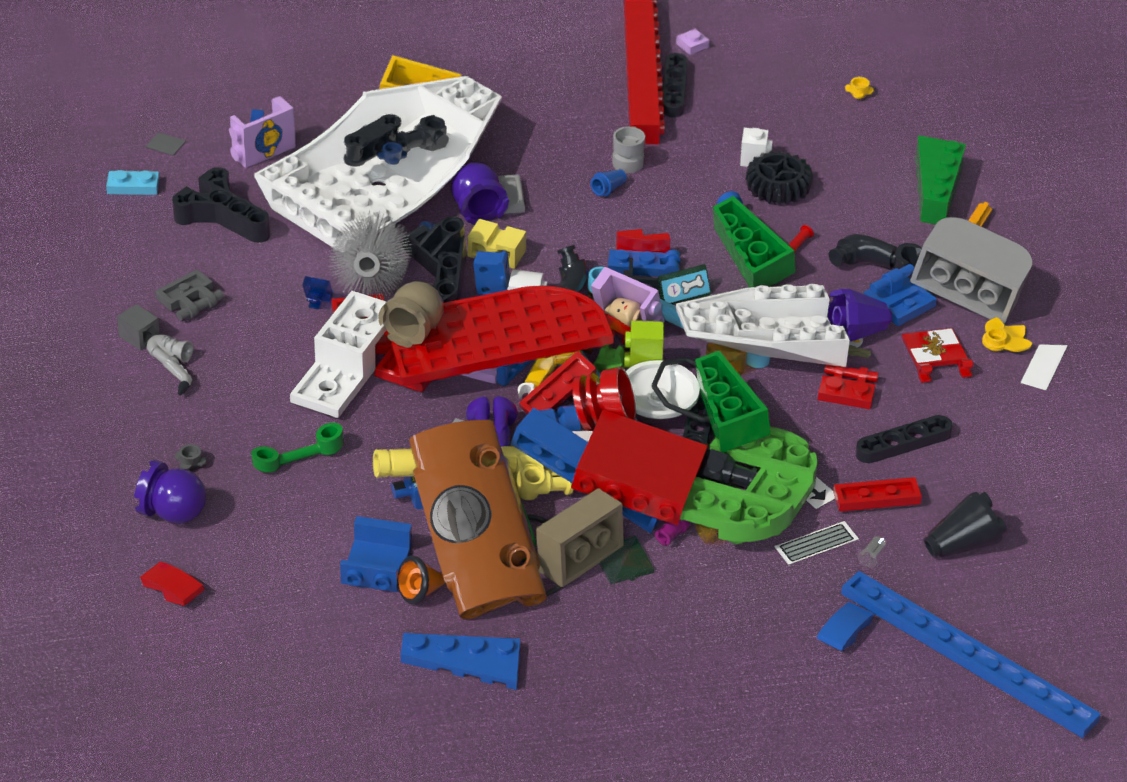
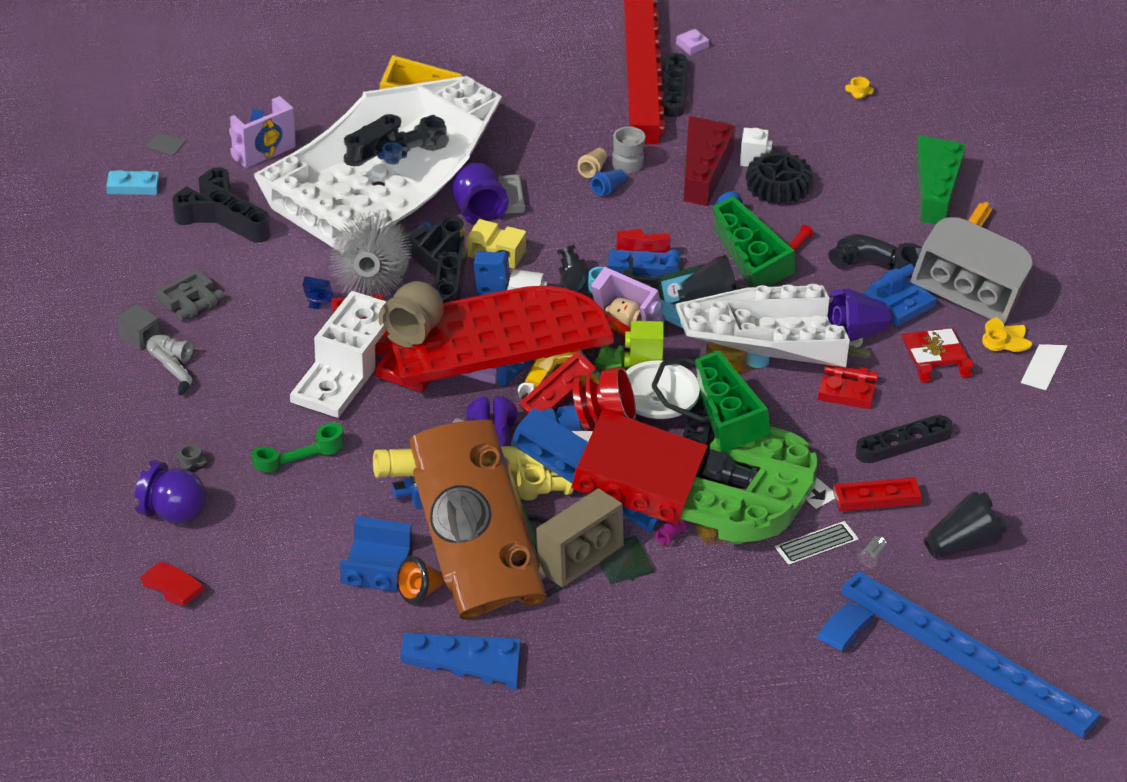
(592, 163): none -> tan cone
(707, 155): none -> dark red wedge
(710, 280): none -> black cone

